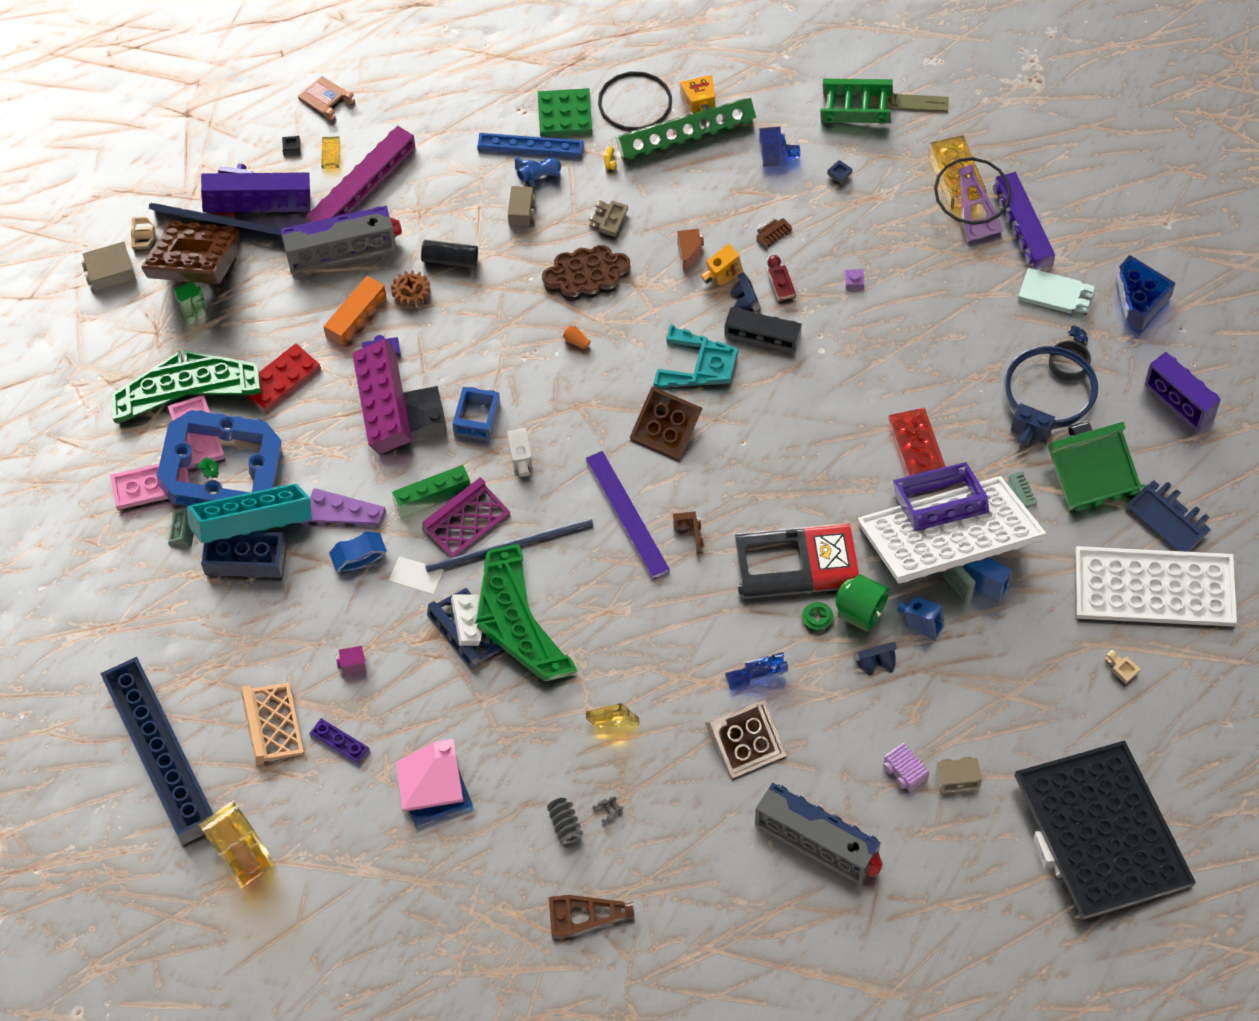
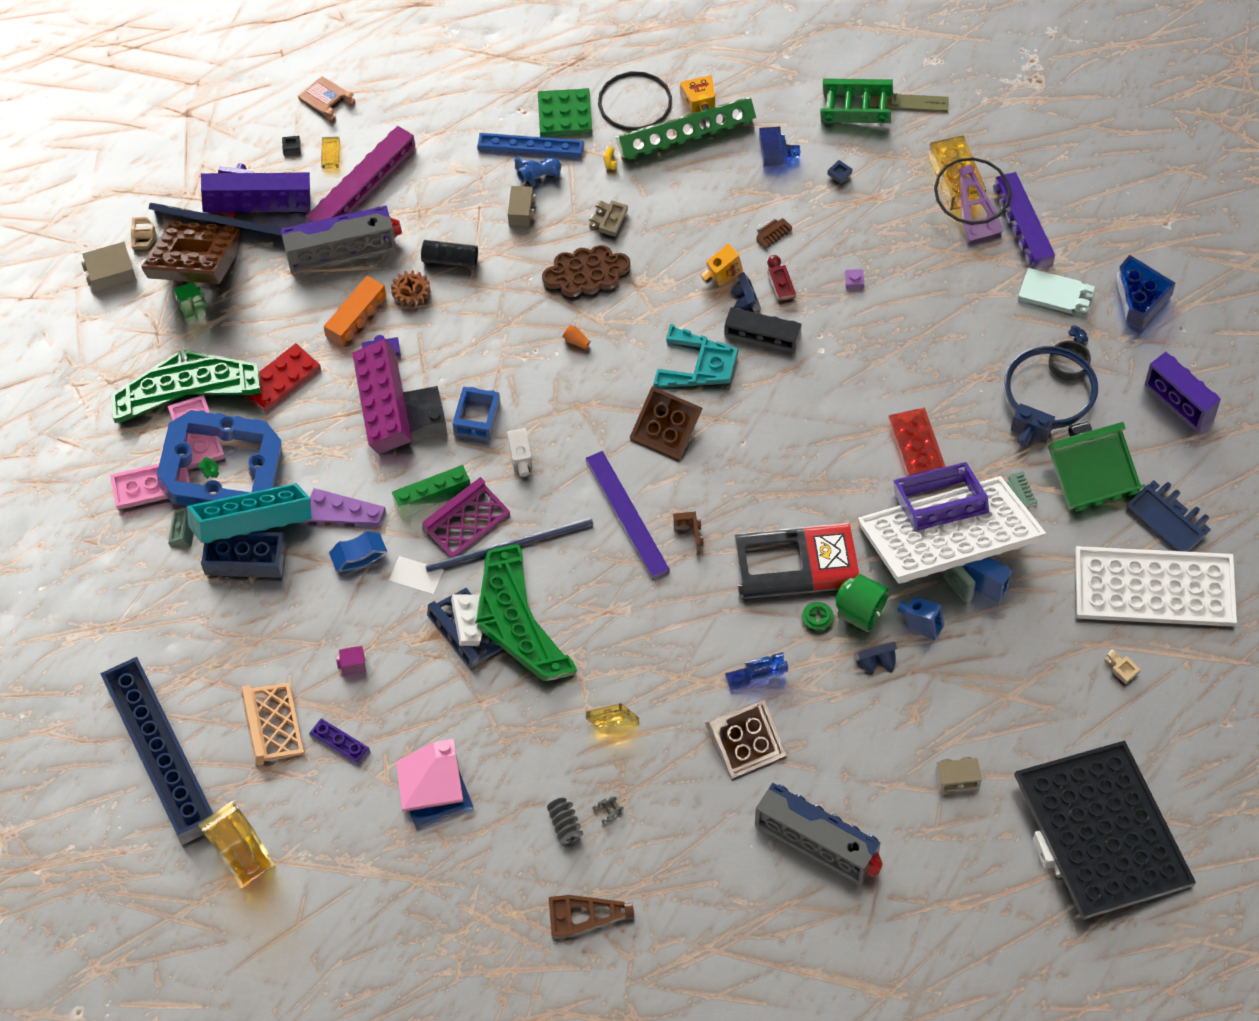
(689, 246): dark orange slope -> none
(905, 767): lavender brick -> none

